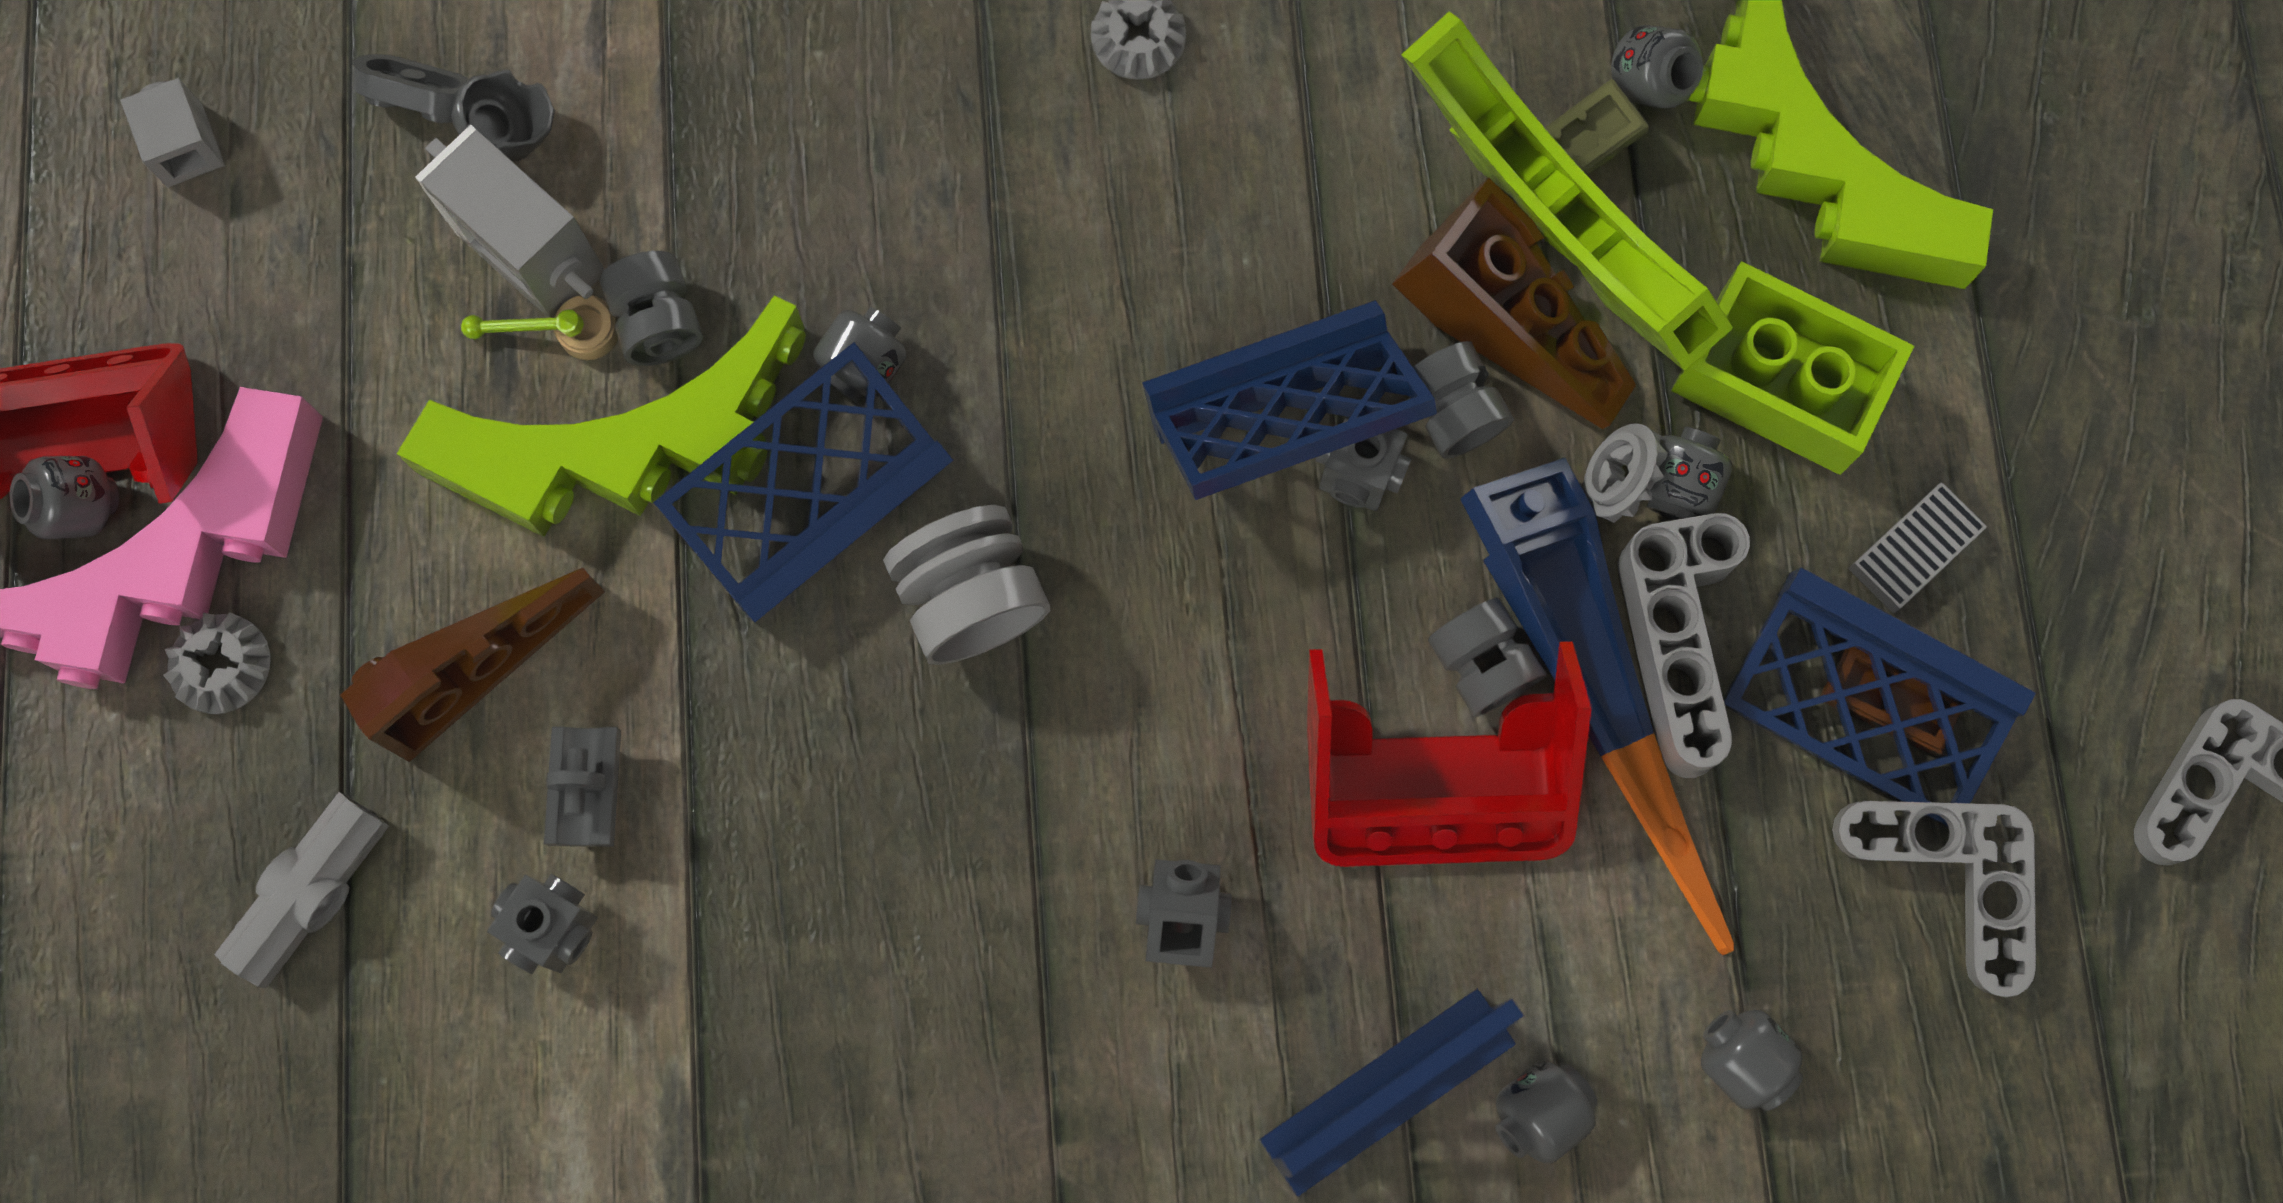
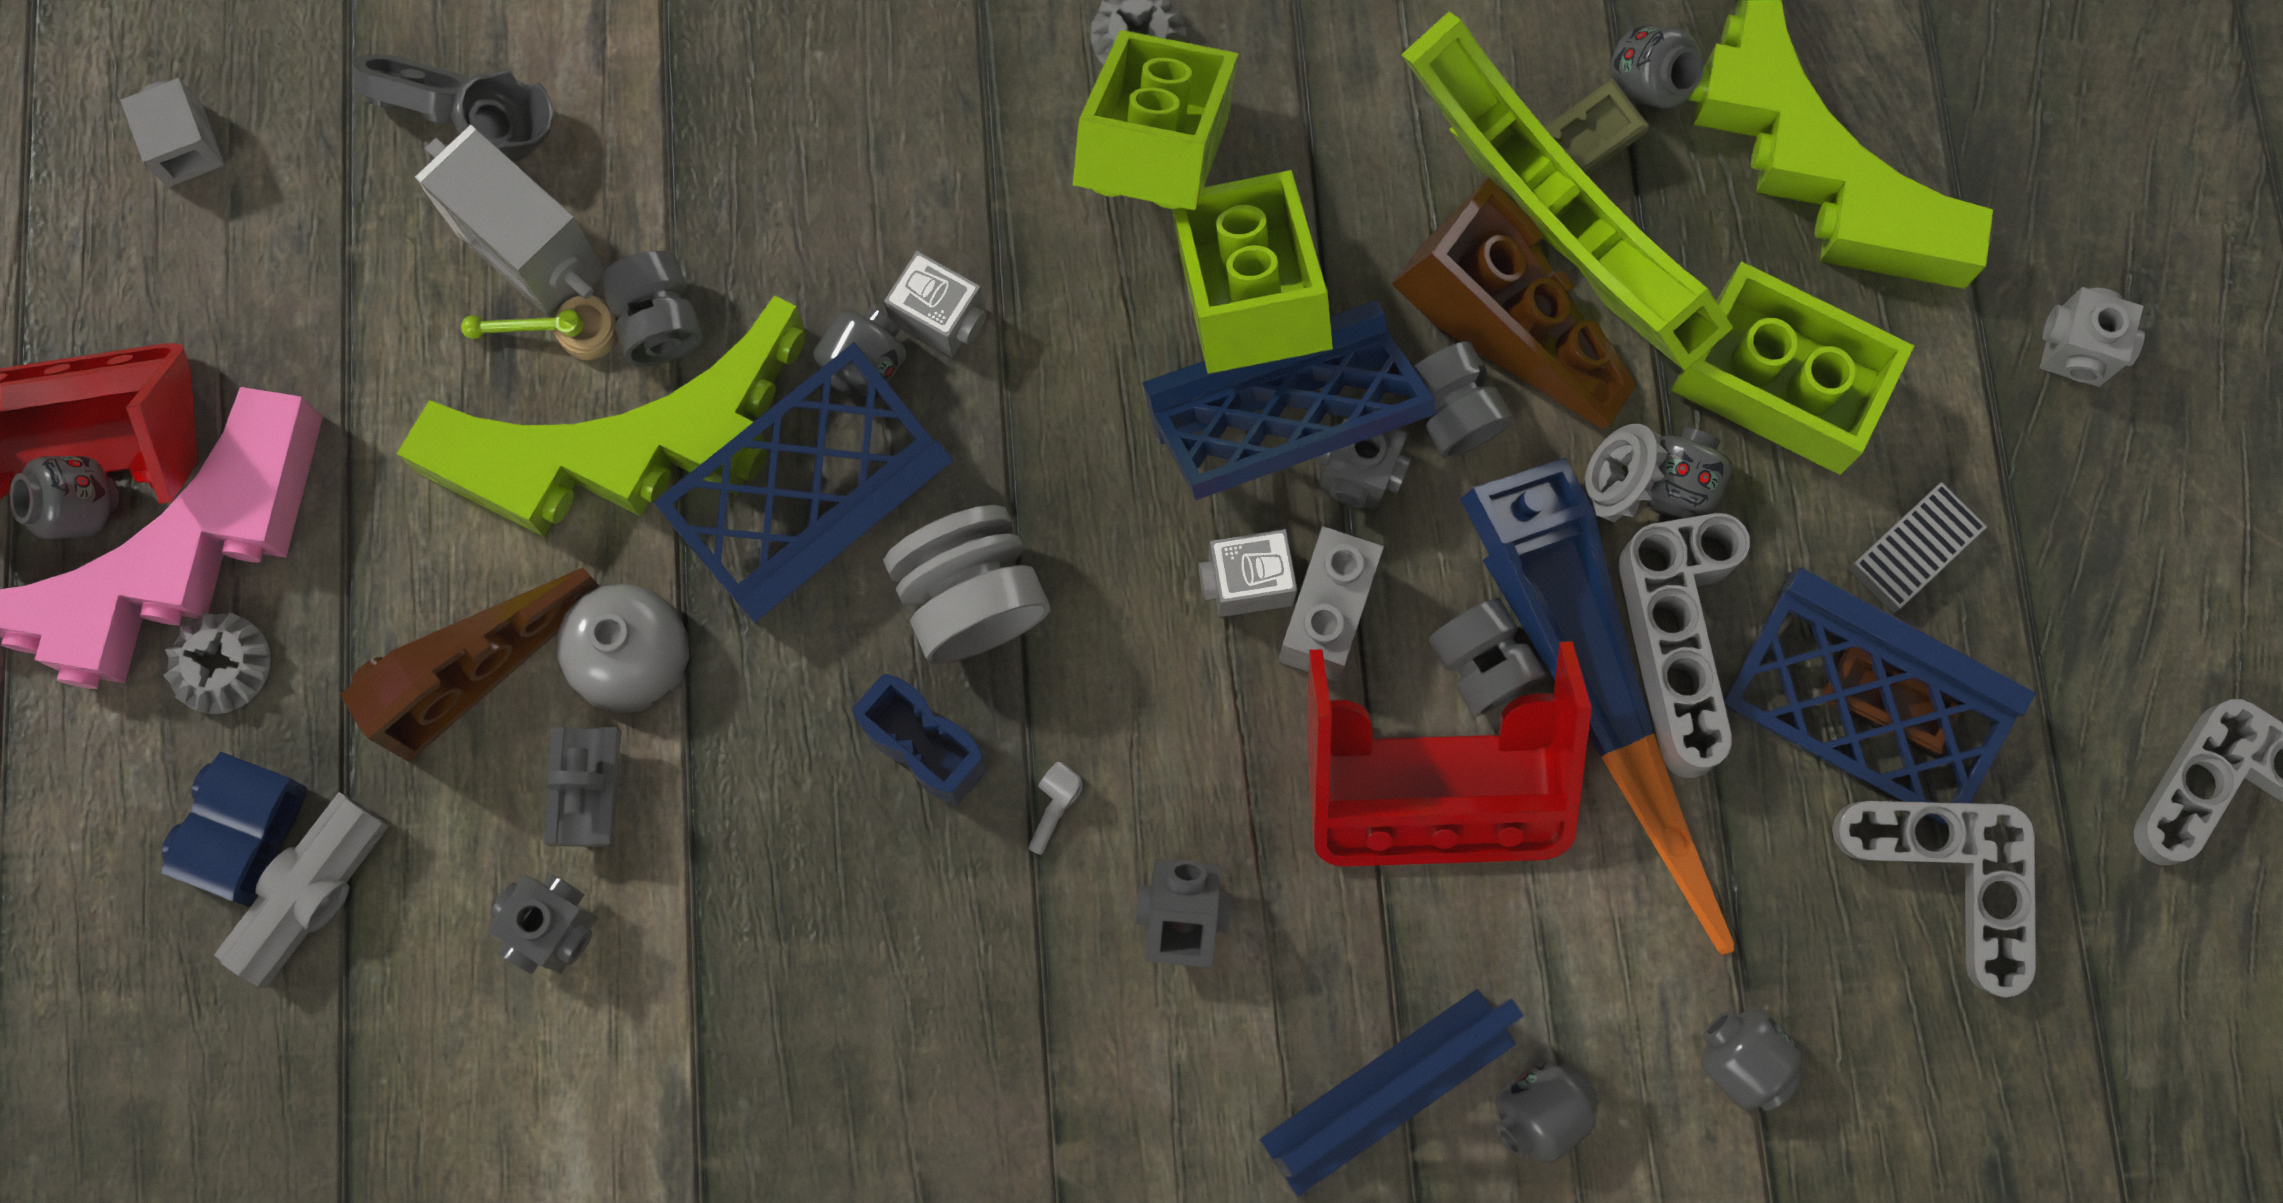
(233, 828): none -> dark blue brick
(622, 647): none -> light grey cylinder
(905, 730): none -> dark blue brick
(936, 305): none -> light grey brick
(1064, 788): none -> light grey hand
(1155, 120): none -> lime brick
(1249, 573): none -> light grey brick
(1253, 273): none -> lime brick
(1331, 601): none -> light grey brick
(2092, 336): none -> light grey brick

